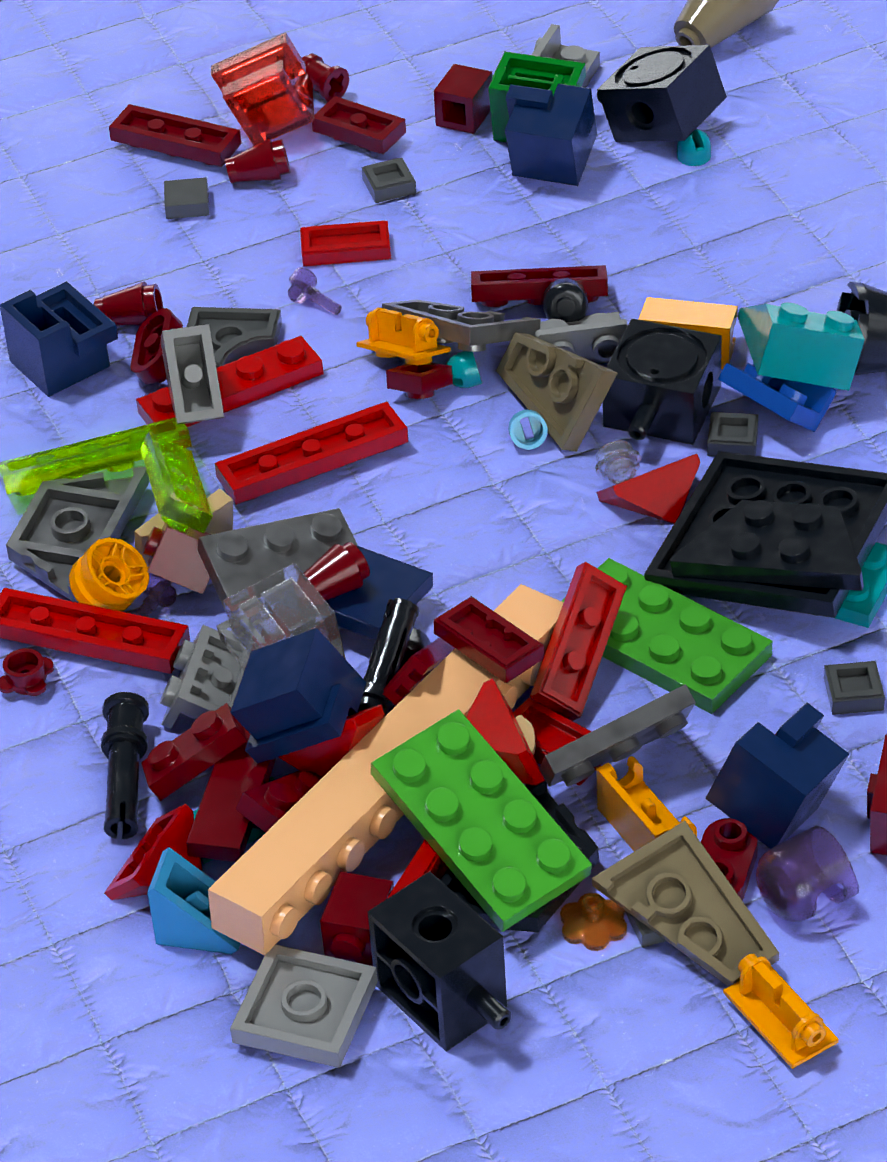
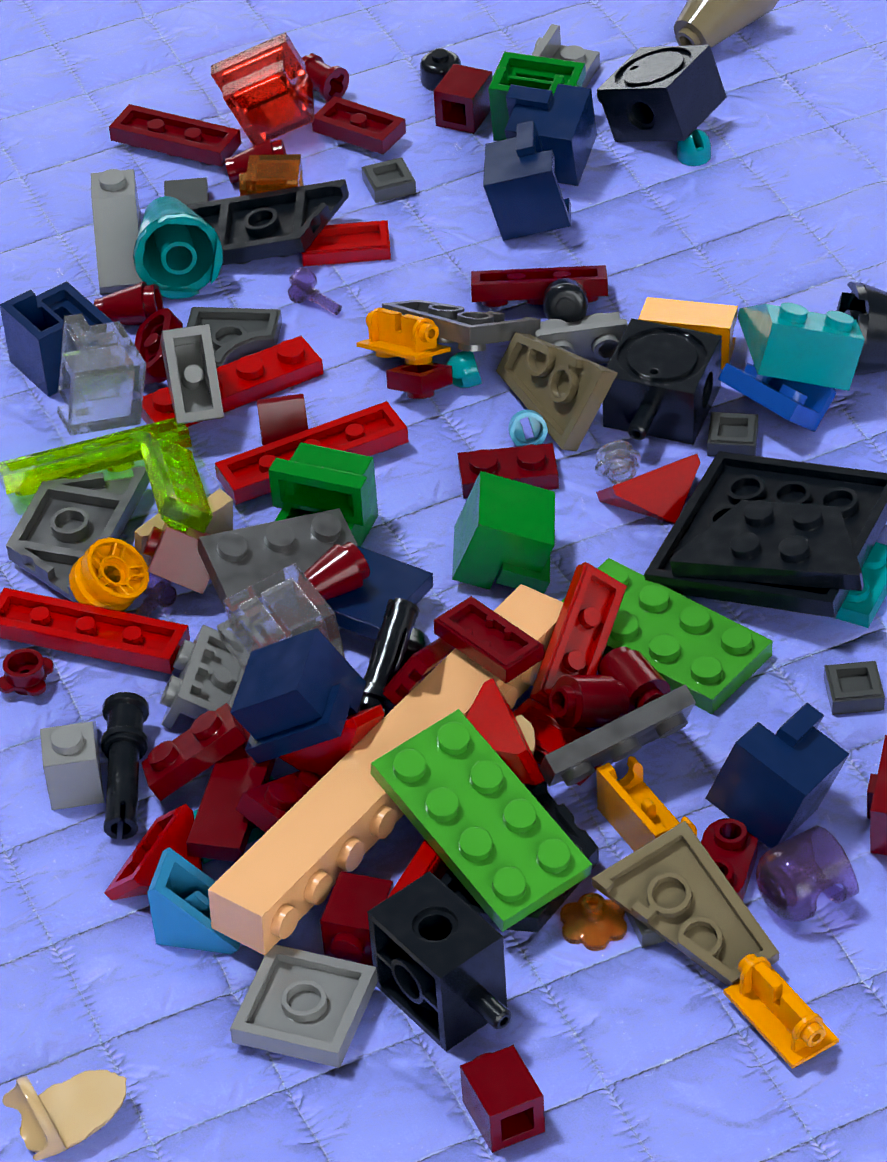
(65, 1110): none -> tan piece
(72, 765): none -> light grey slope
(99, 377): none -> clear plate
(115, 228): none -> light grey slope
(176, 249): none -> teal cone
(271, 173): none -> clear orange brick
(272, 221): none -> black wing
(281, 417): none -> dark red slope
(326, 480): none -> green plate
(435, 66): none -> black piece
(502, 1098): none -> dark red brick
(505, 534): none -> green plate
(524, 185): none -> dark blue plate
(524, 464): none -> dark red plate
(588, 700): none -> dark red brick
(637, 674): none -> dark red brick

